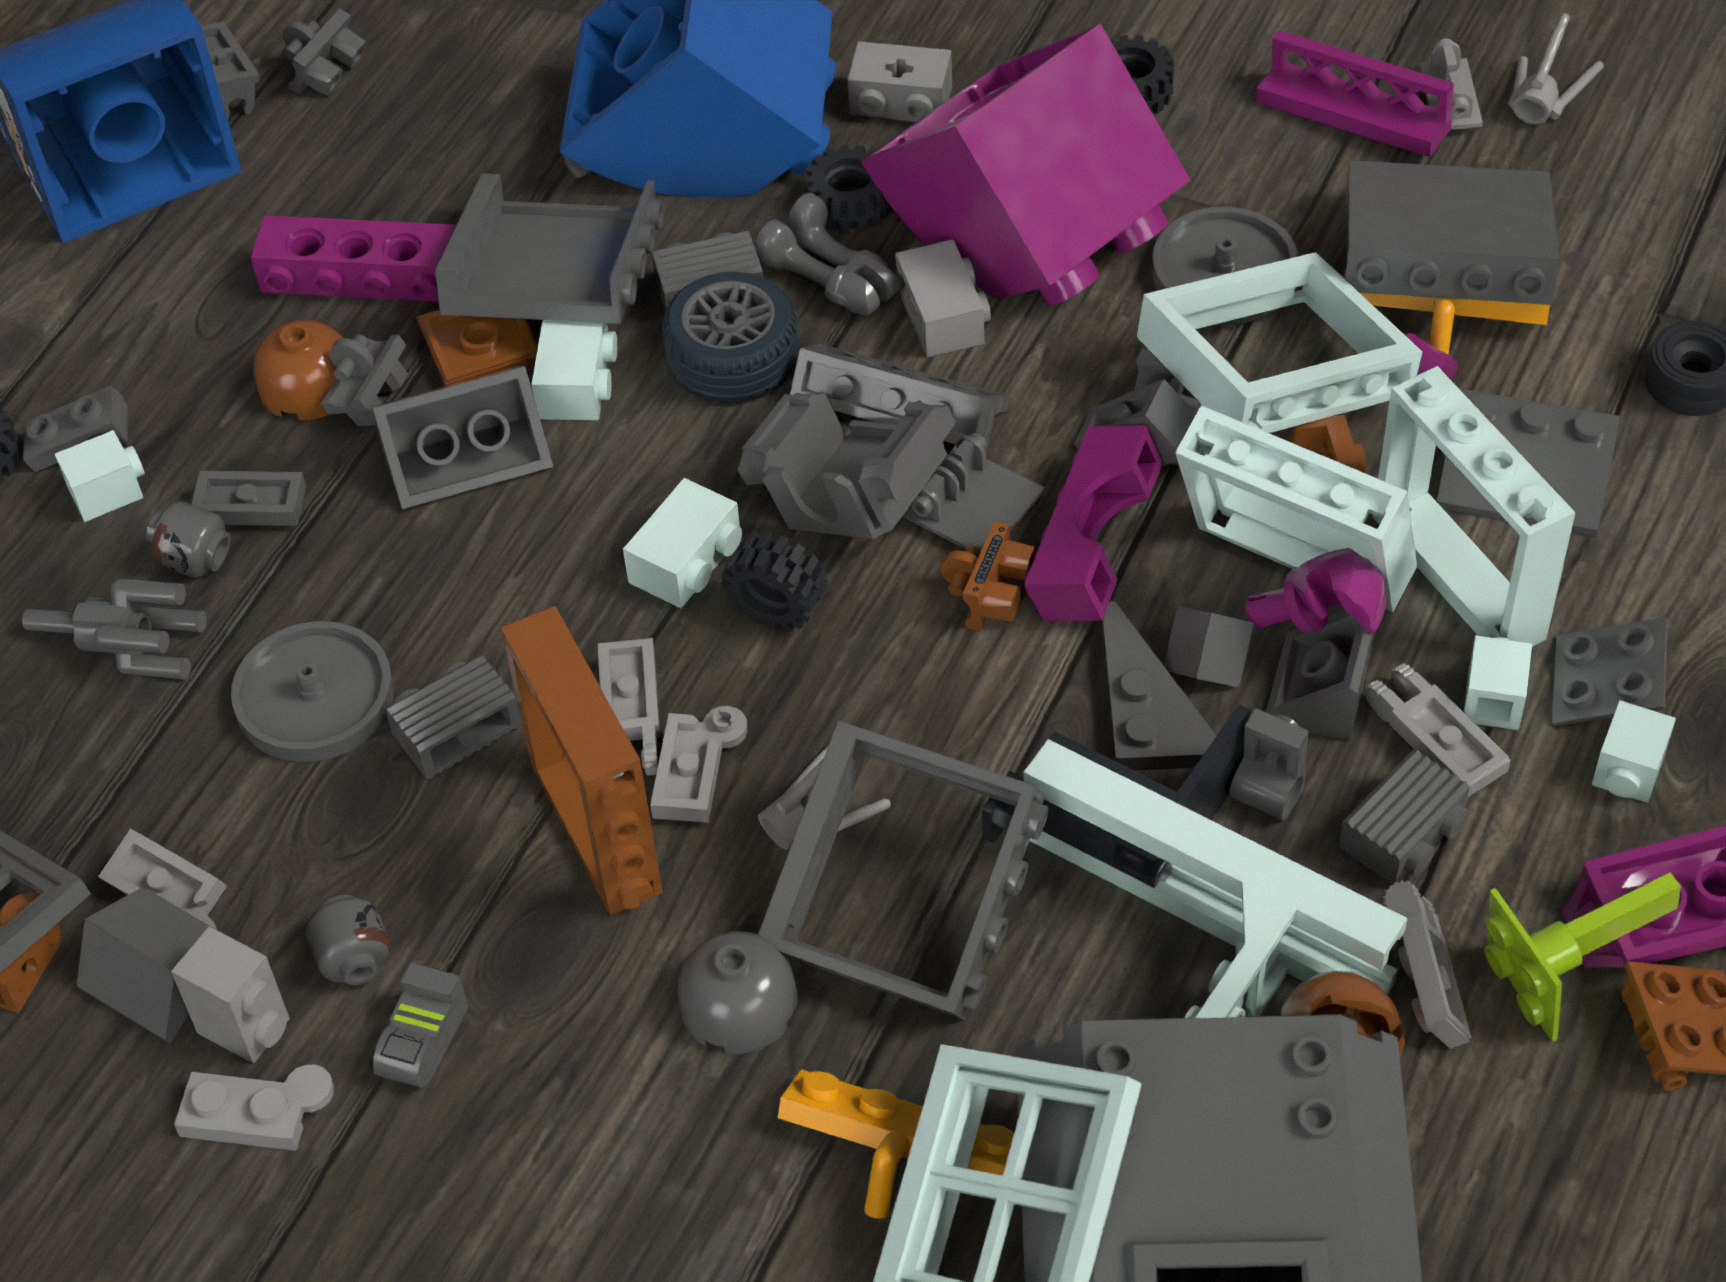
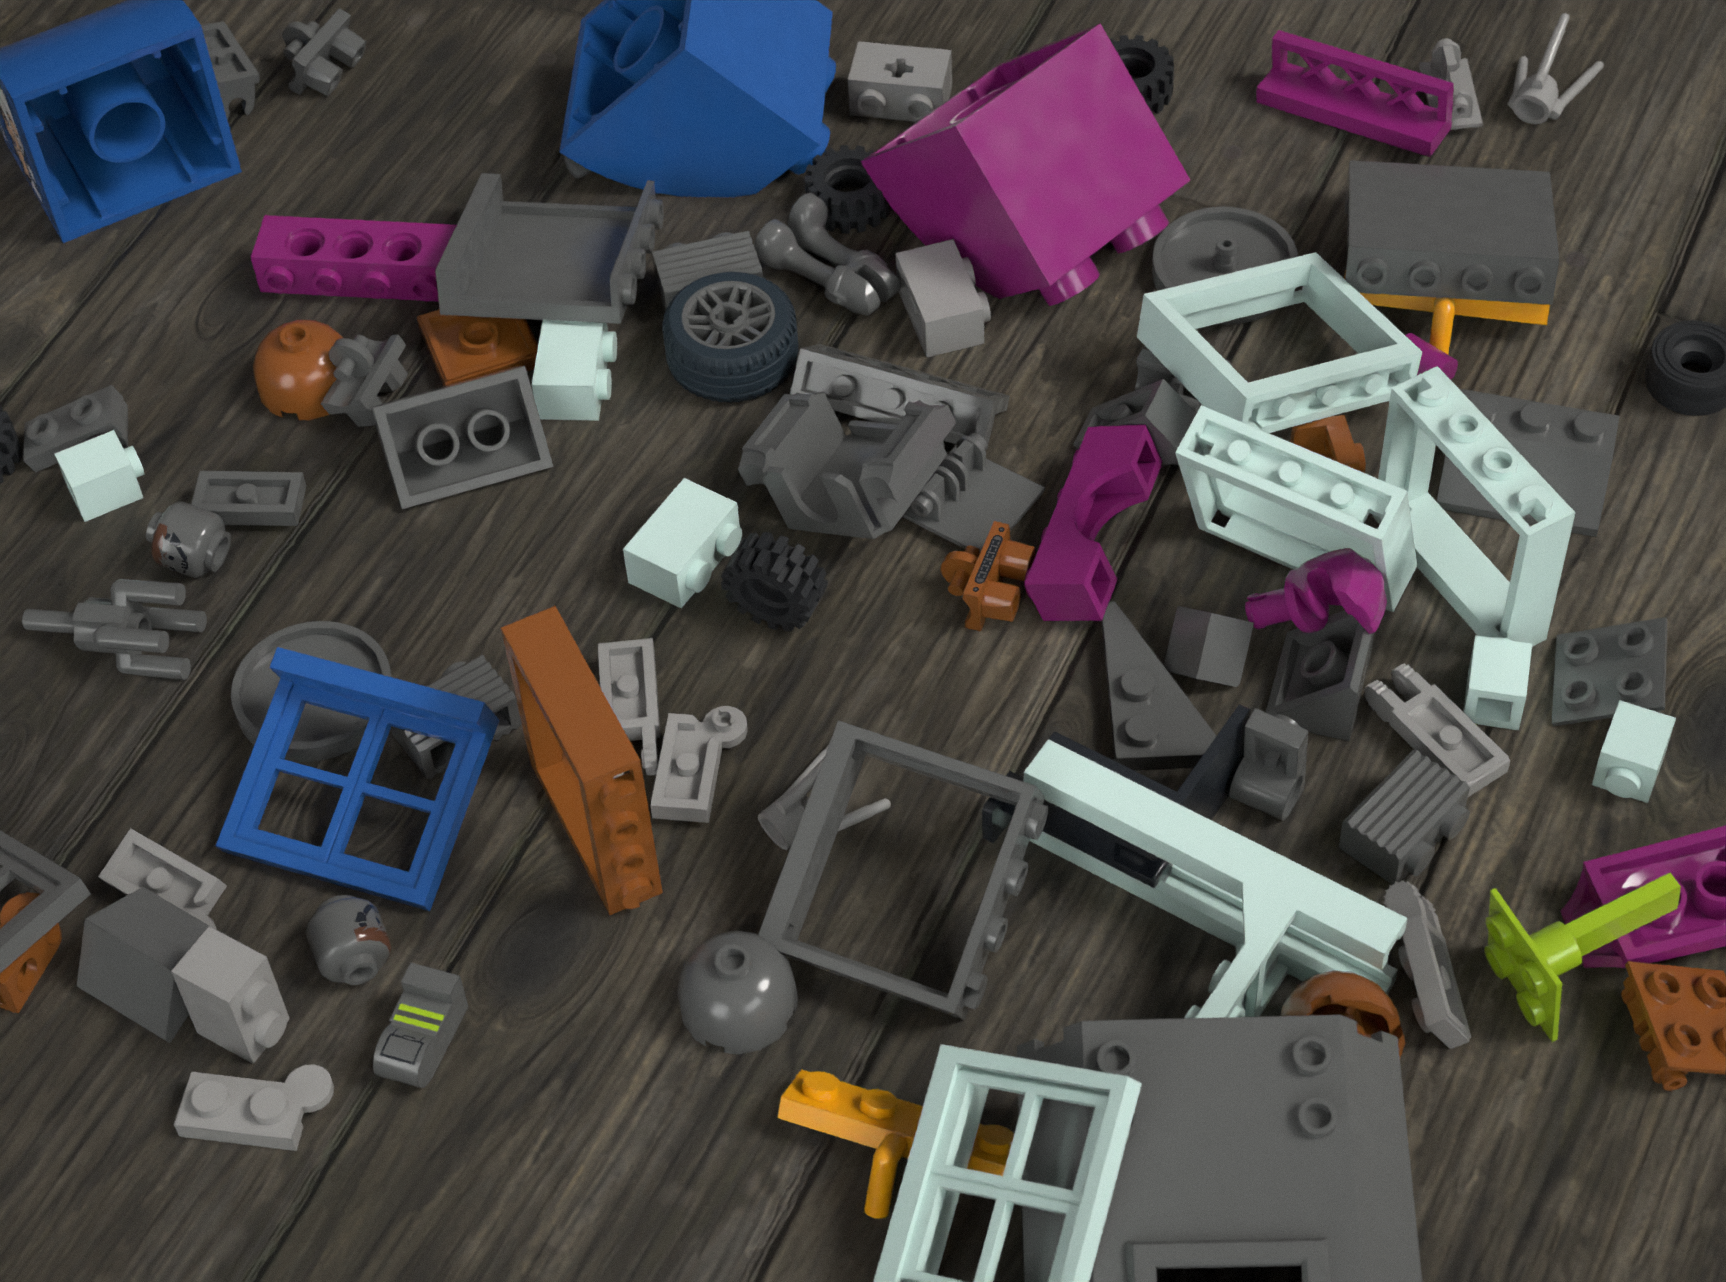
(385, 704): none -> blue window

